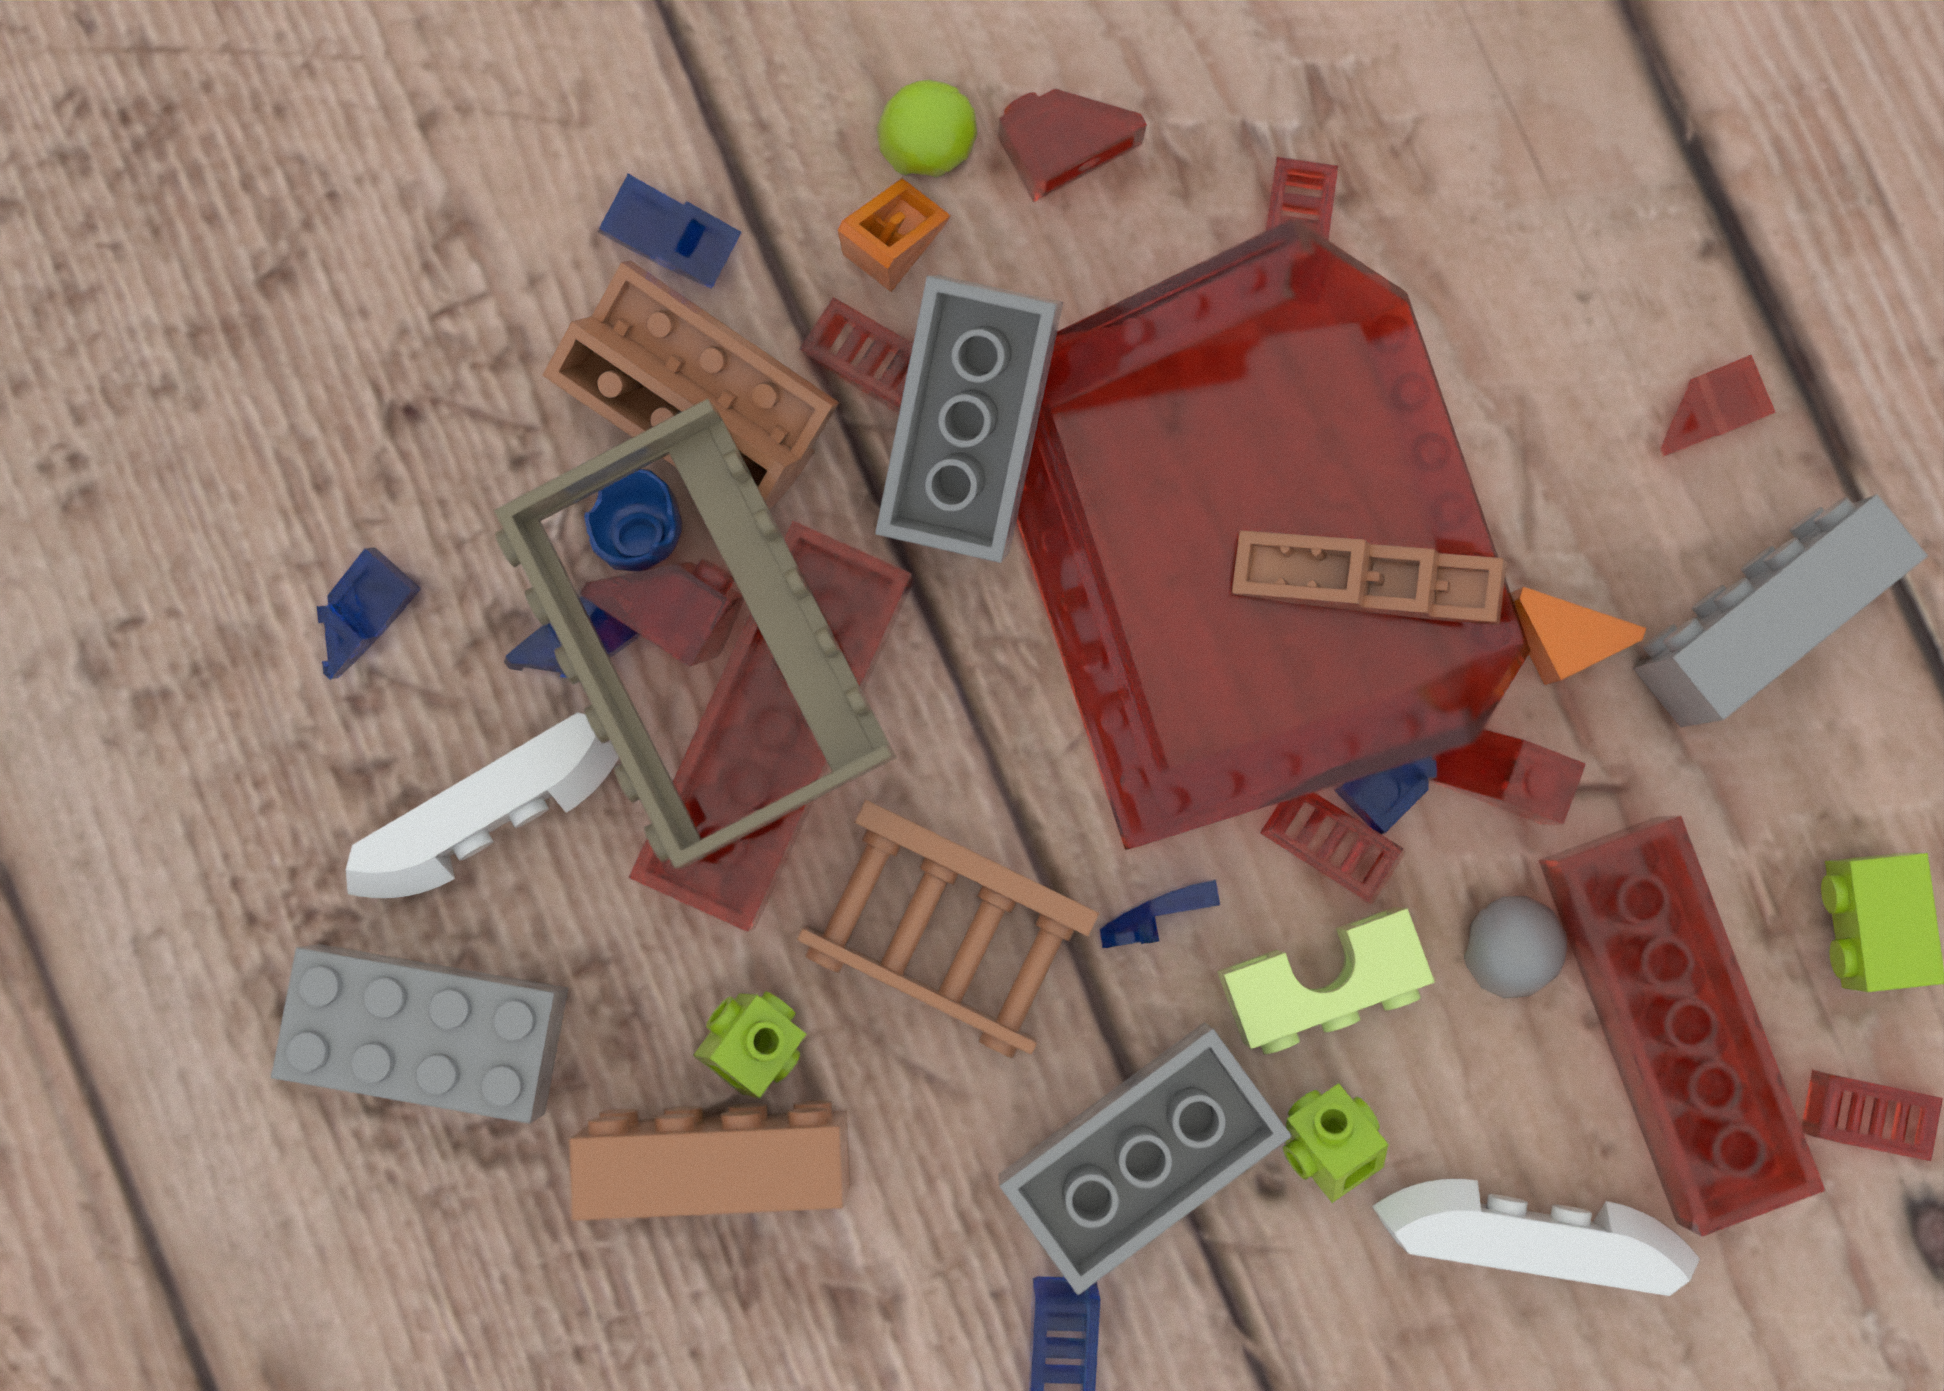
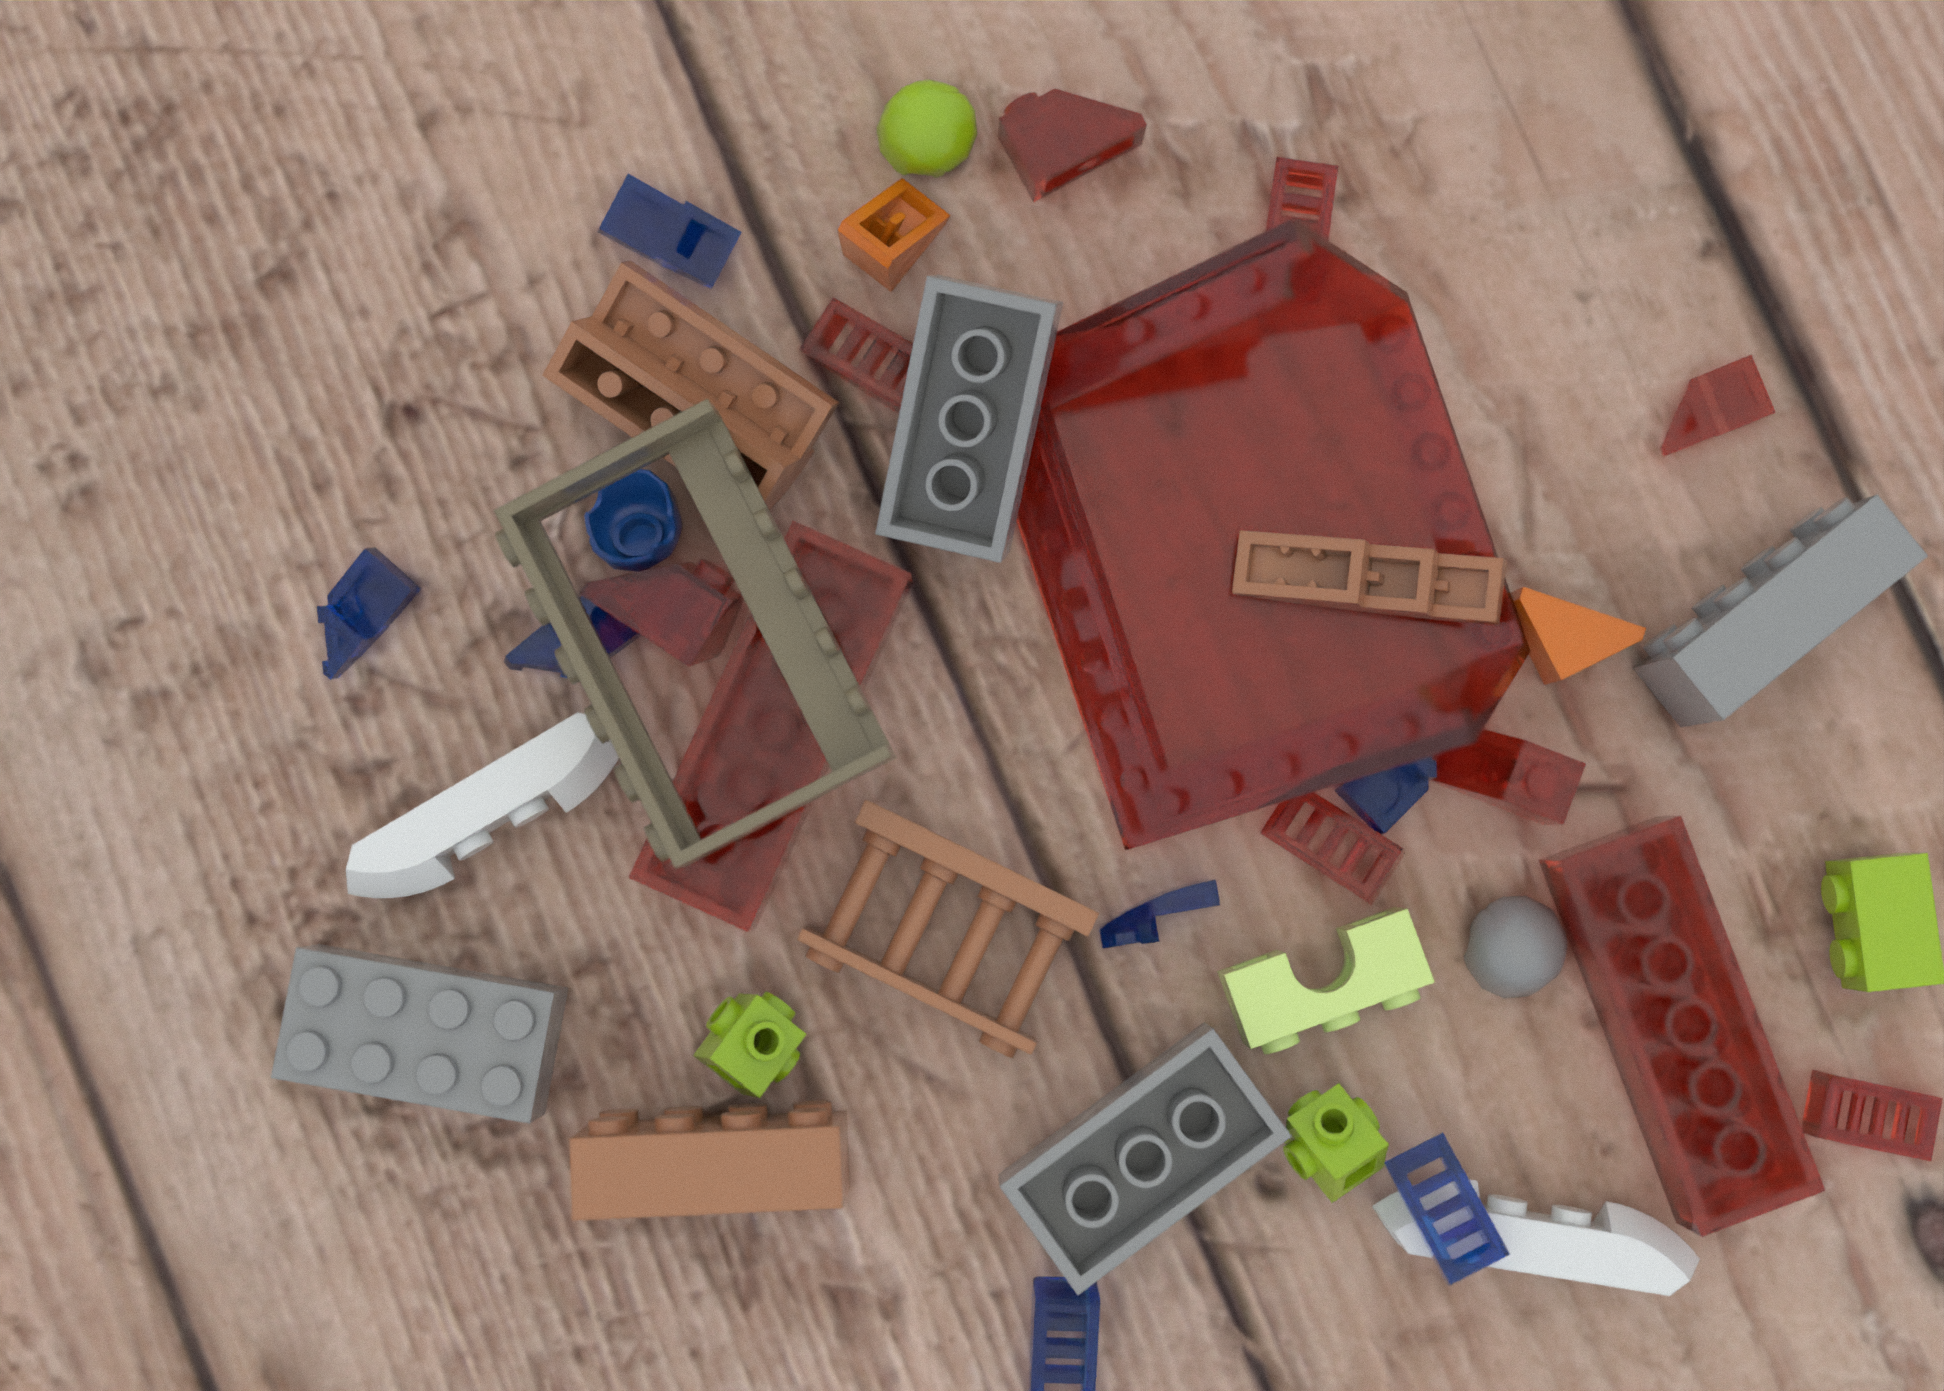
(1480, 1222): none -> clear blue slope

